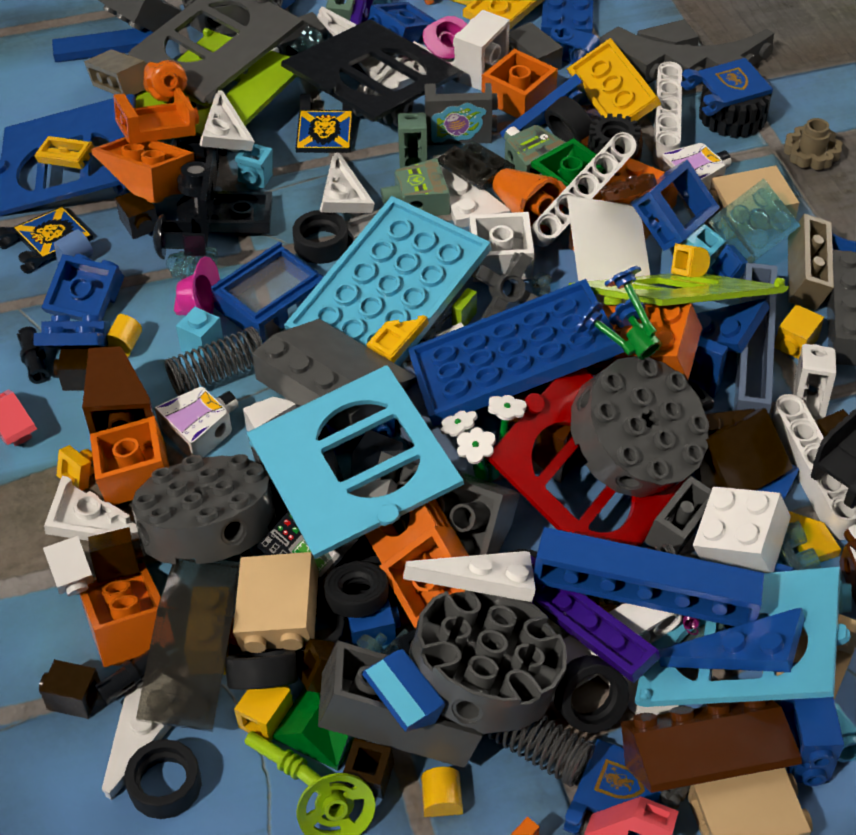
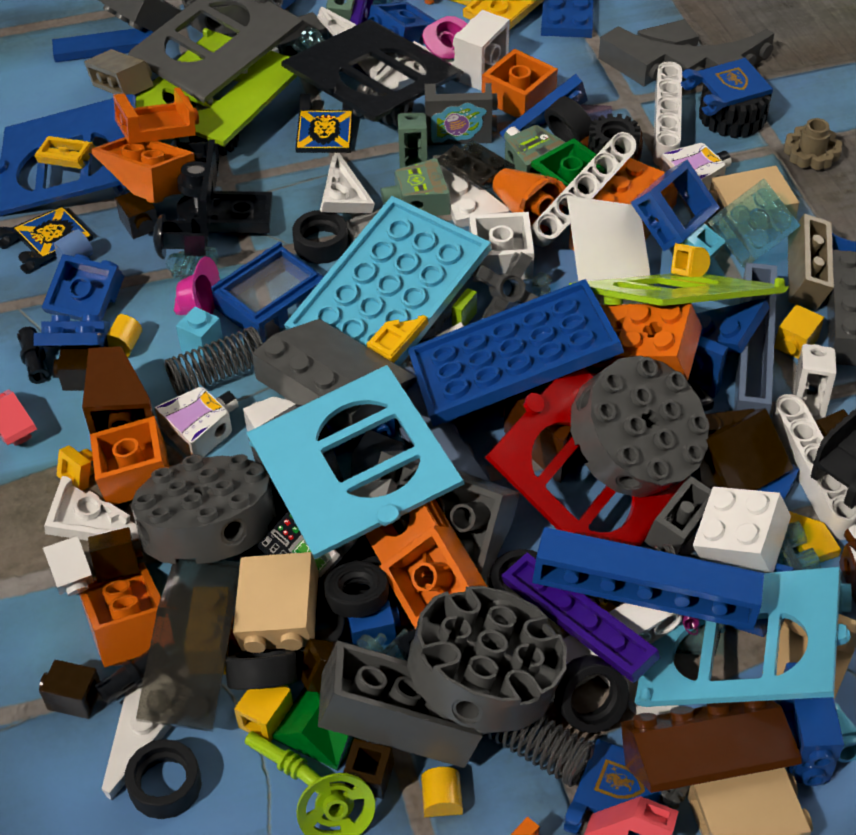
(162, 79): orange head -> none
(225, 128): white wing -> none
(252, 171): medium azure brick -> none
(405, 691): blue slope -> none
(479, 444): white plant -> none
(492, 574): white wing -> none
(537, 44): dark grey brick -> none
(574, 42): blue piece -> none
(614, 83): yellow tile -> none
(630, 187): reddish brown wheel -> none
(642, 336): plant -> none
(729, 263): blue tile -> none
(753, 646): blue wing -> none

